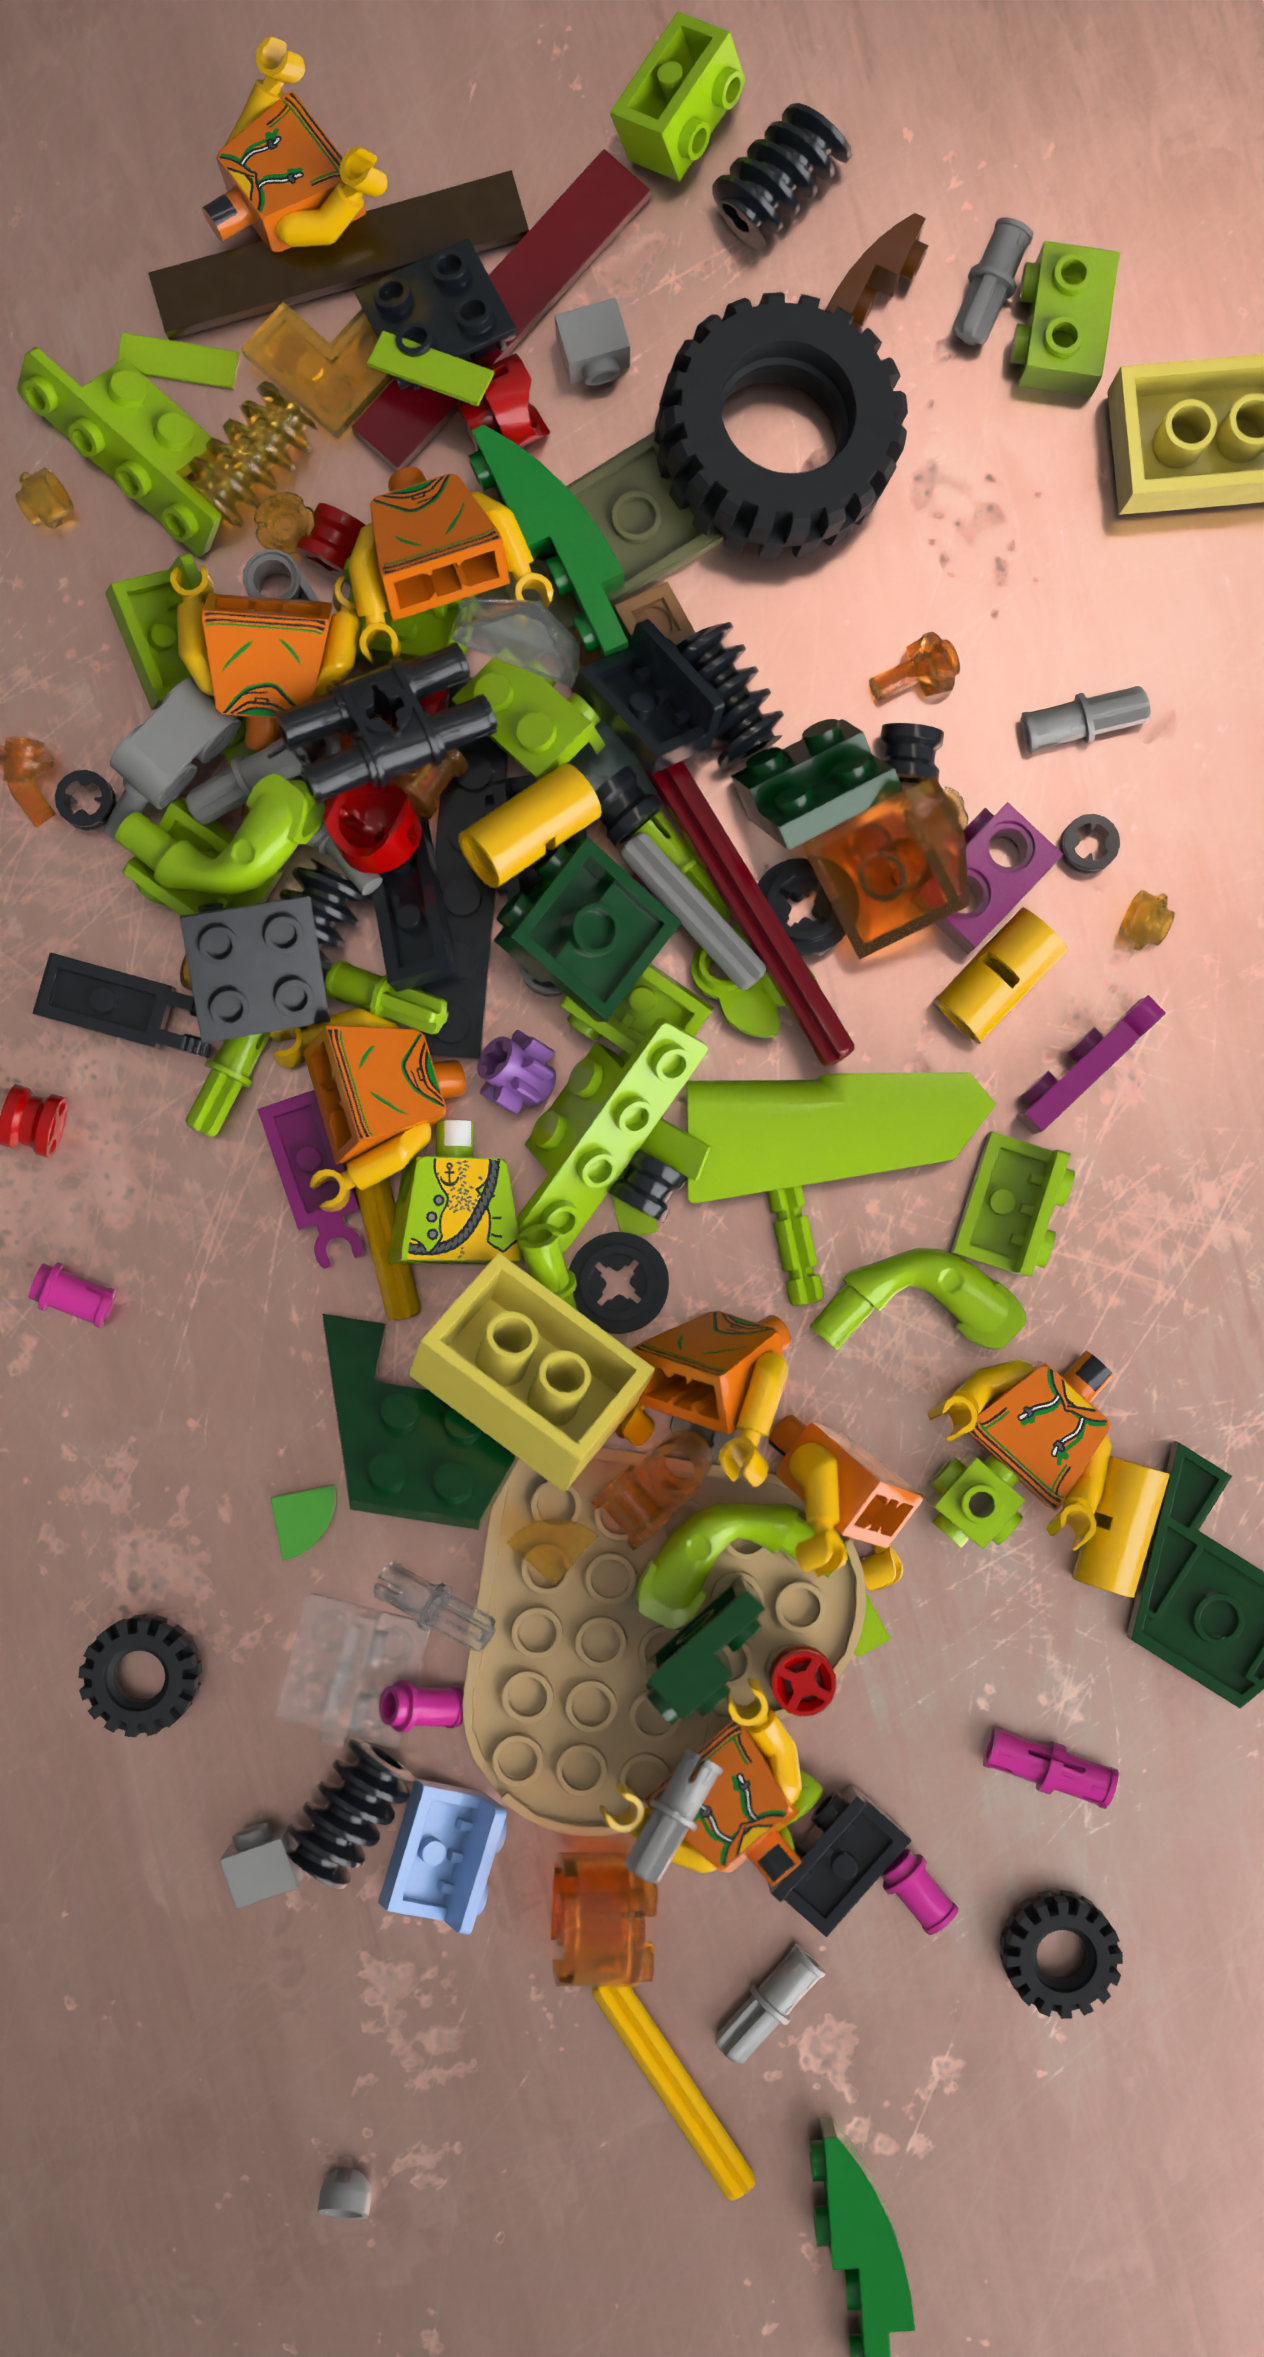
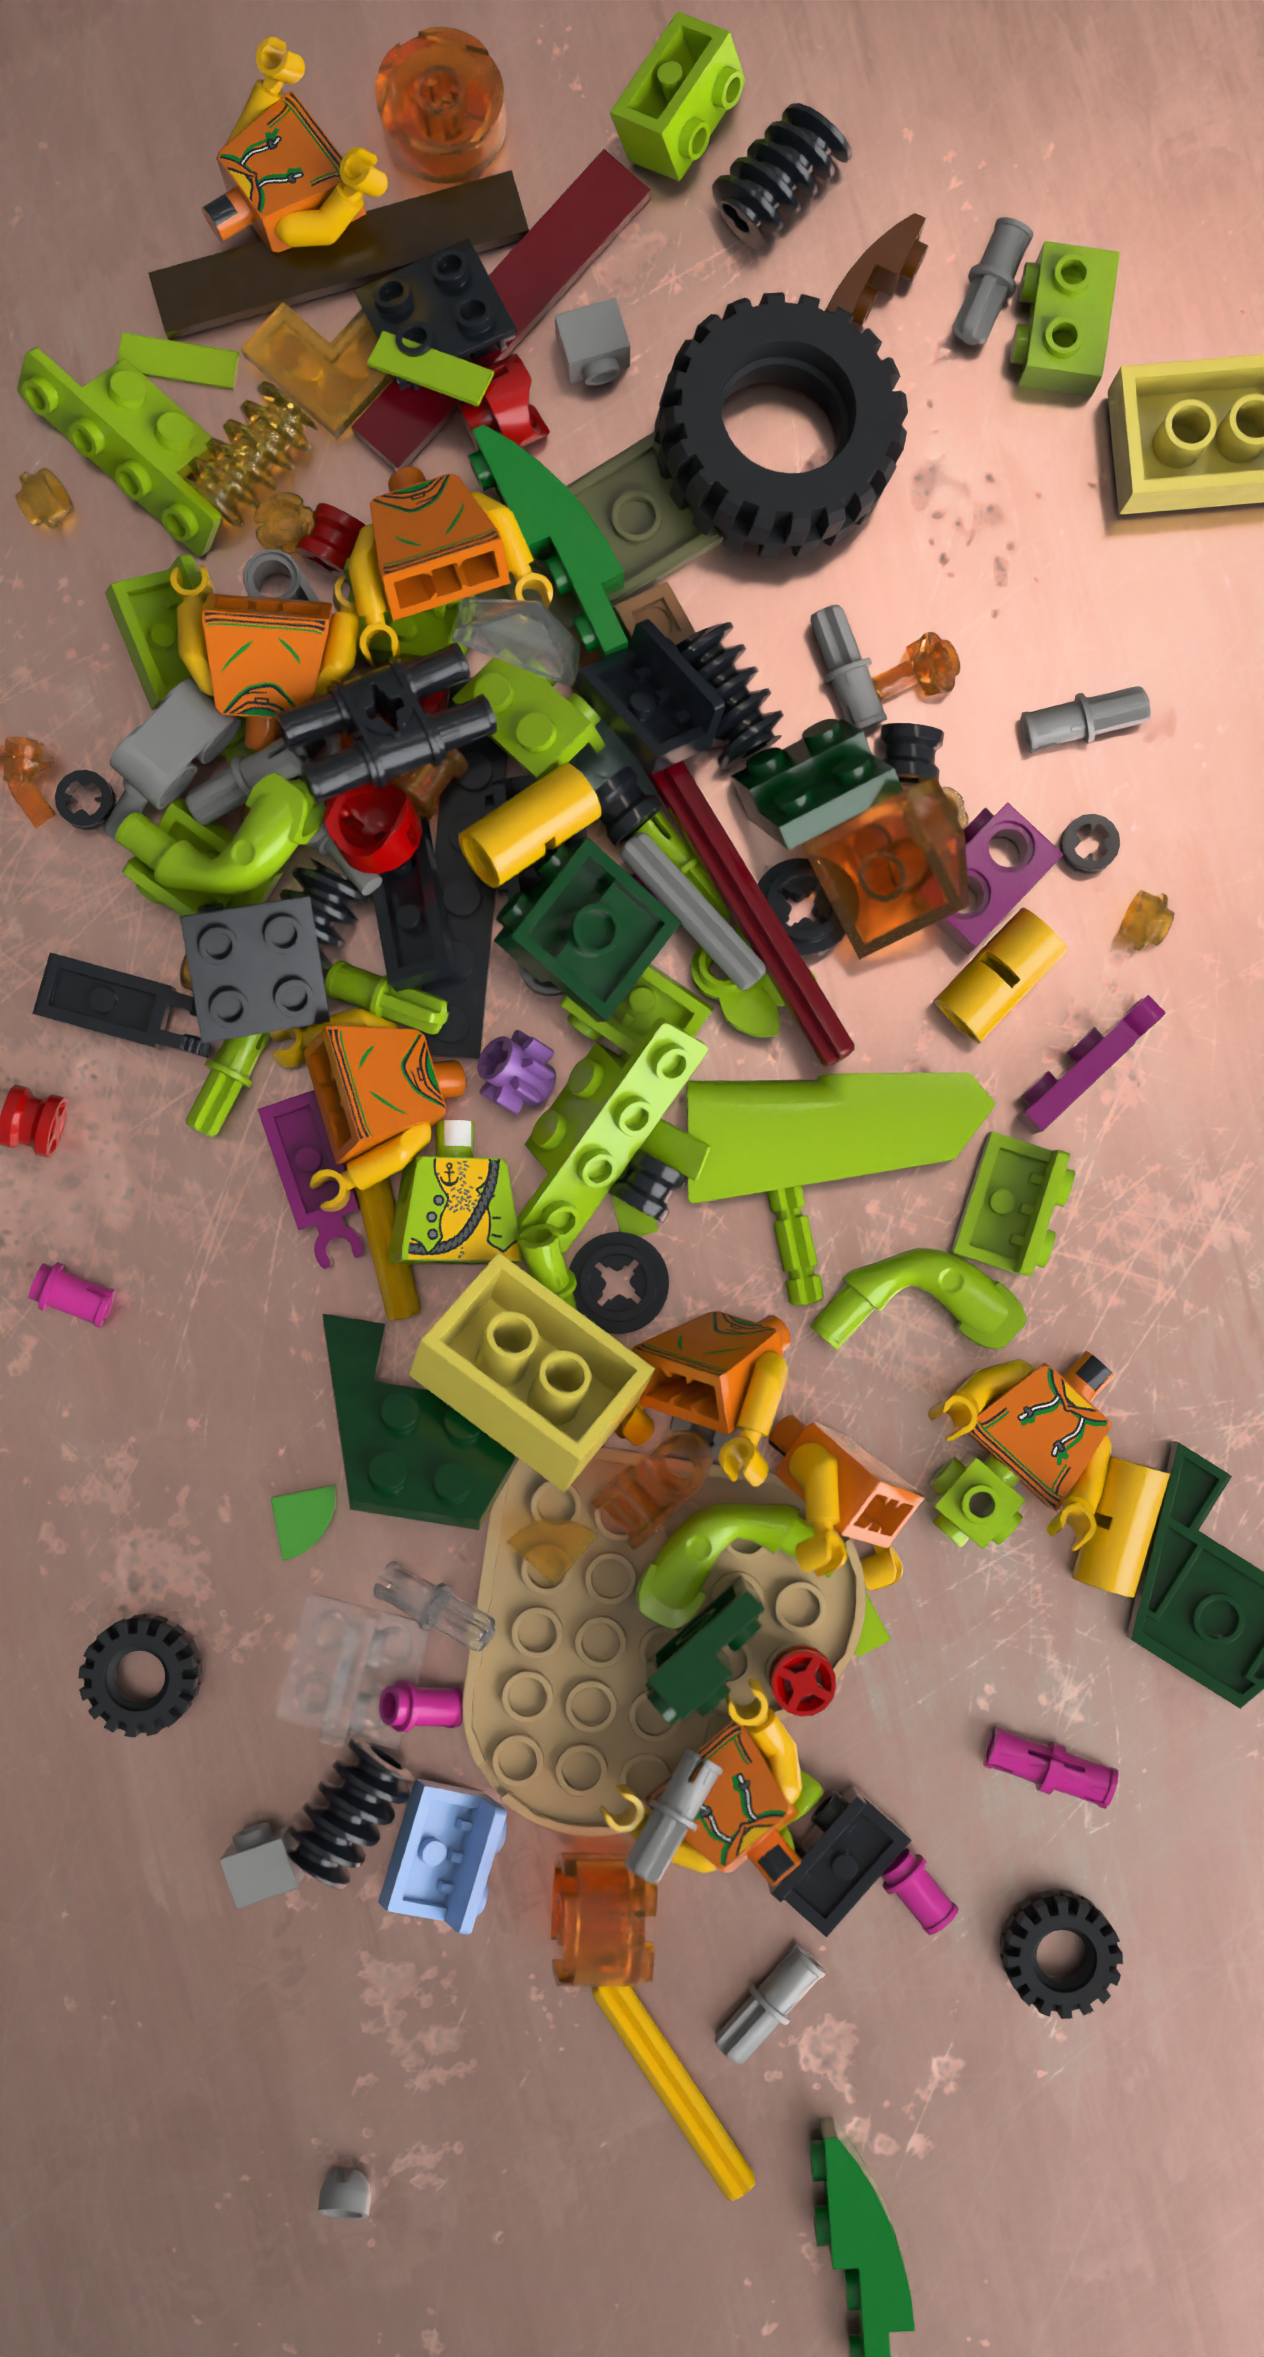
(410, 91): none -> clear orange brick
(847, 669): none -> light grey axle

